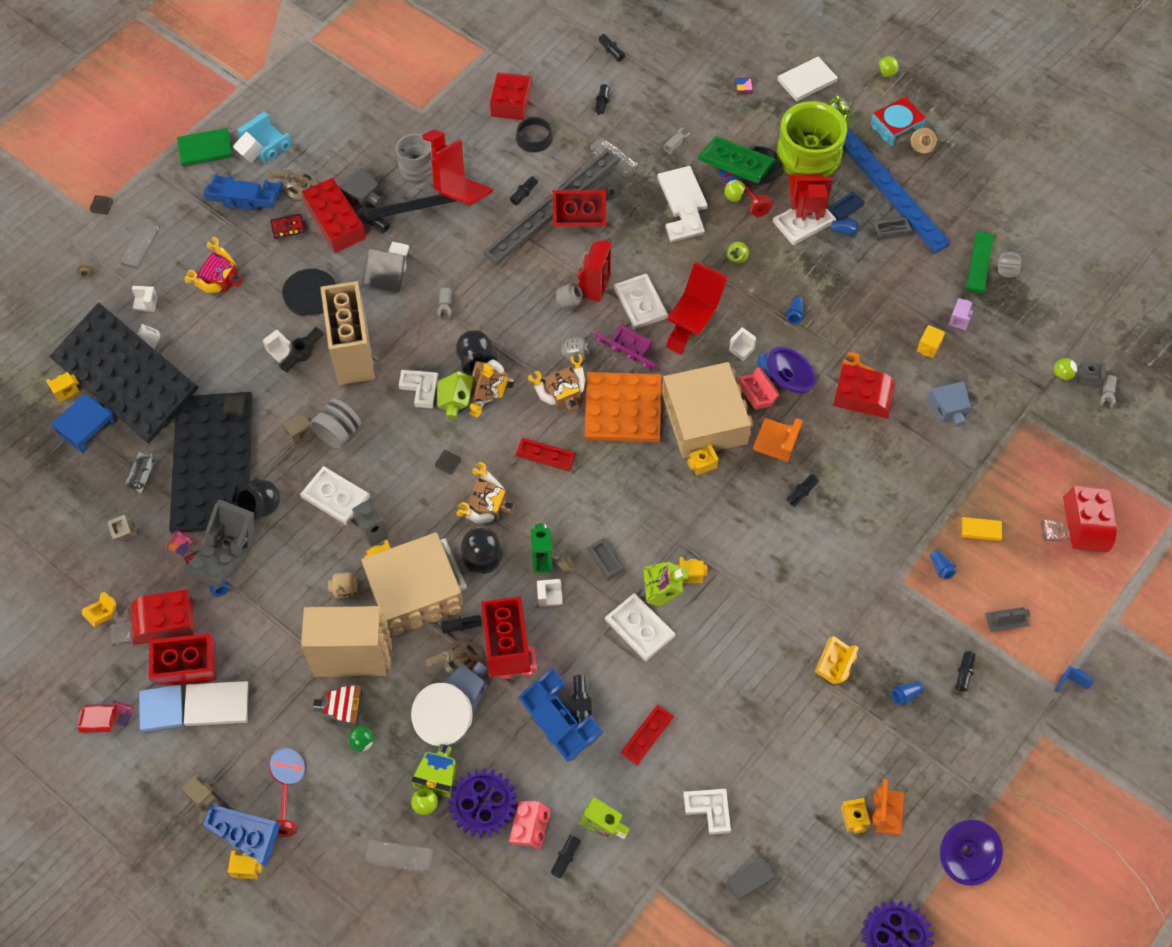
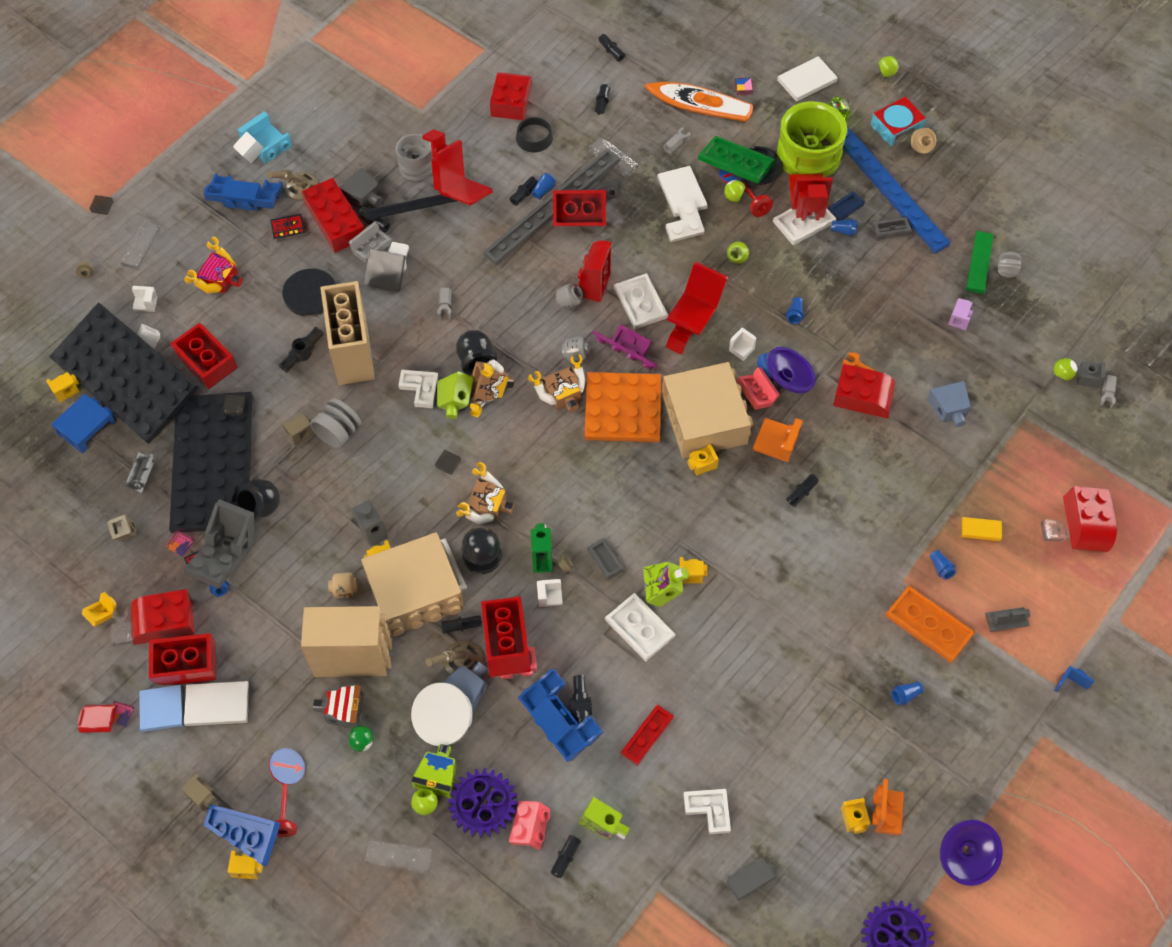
(204, 147): green tile -> none
(204, 355): none -> red brick
(277, 346): white panel -> none
(334, 495): white tile -> none
(368, 239): none -> light grey bracket
(544, 184): none -> blue cone
(545, 454): red tile -> none
(701, 100): none -> piece
(836, 661): yellow bracket -> none
(930, 341): yellow brick -> none
(930, 624): none -> orange tile
(965, 671): black axle -> none

